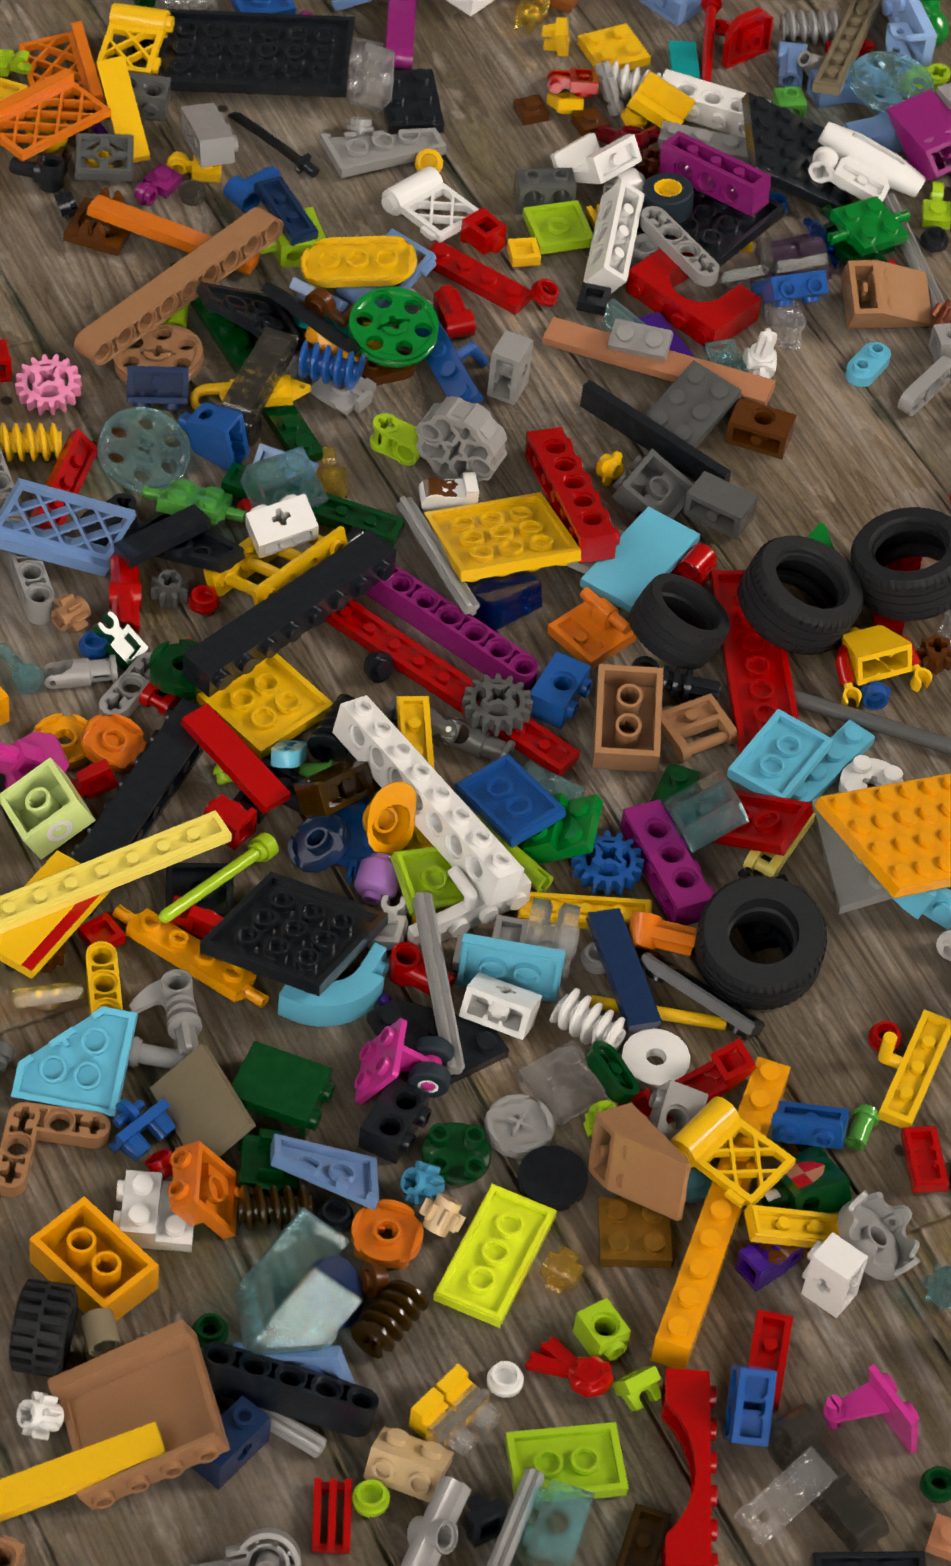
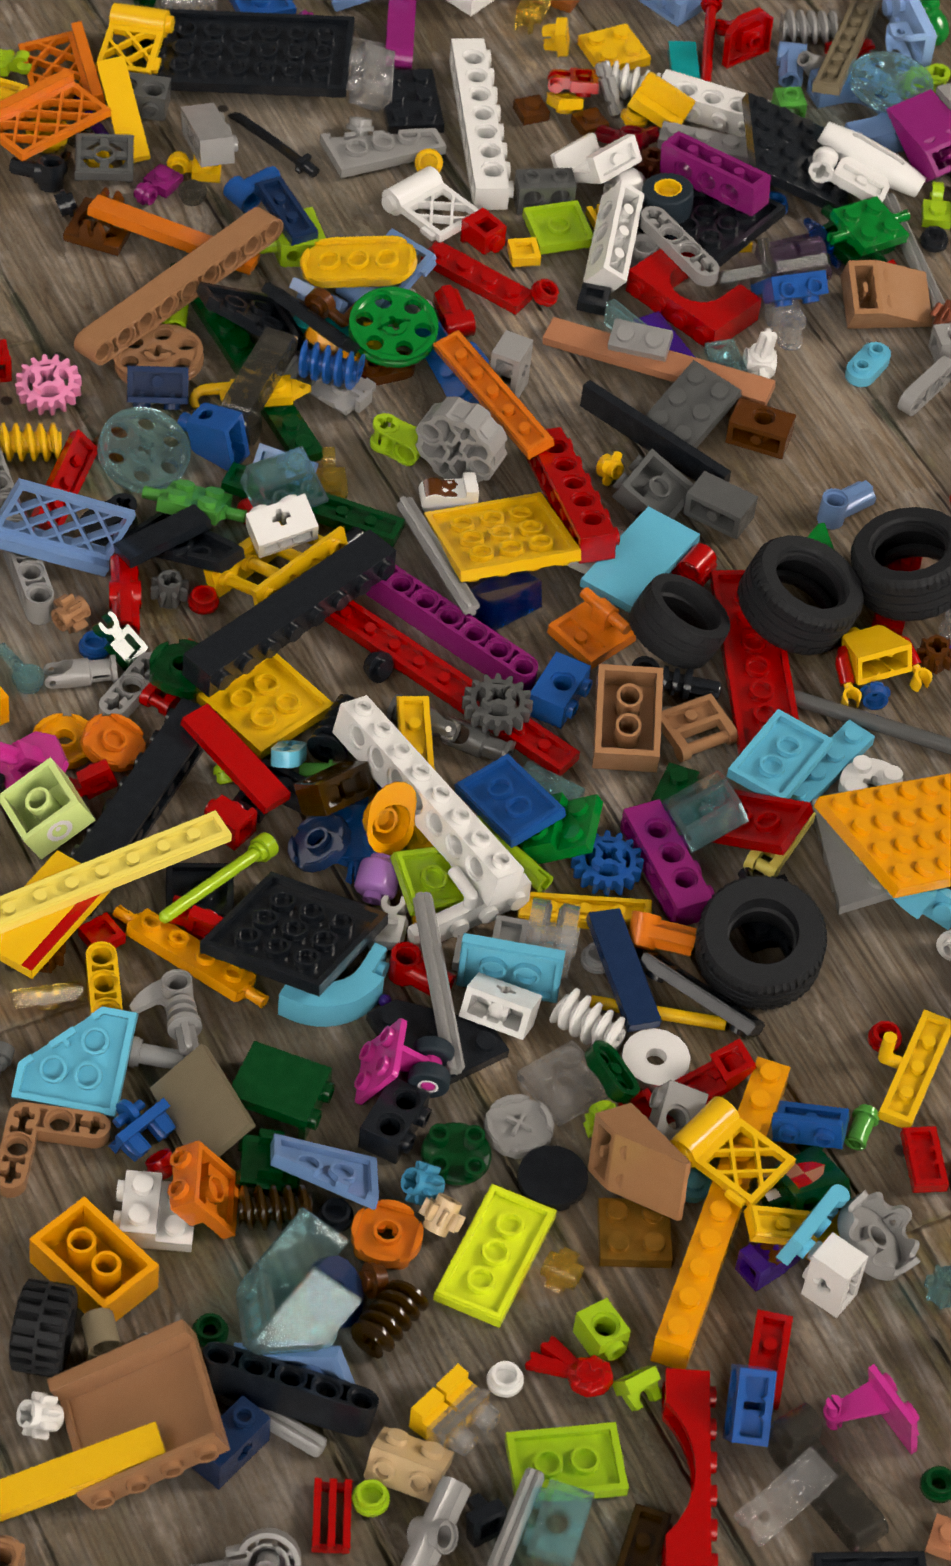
(480, 124): none -> white brick
(493, 394): none -> orange tile
(814, 1224): none -> medium azure plate
(840, 504): none -> medium blue piece

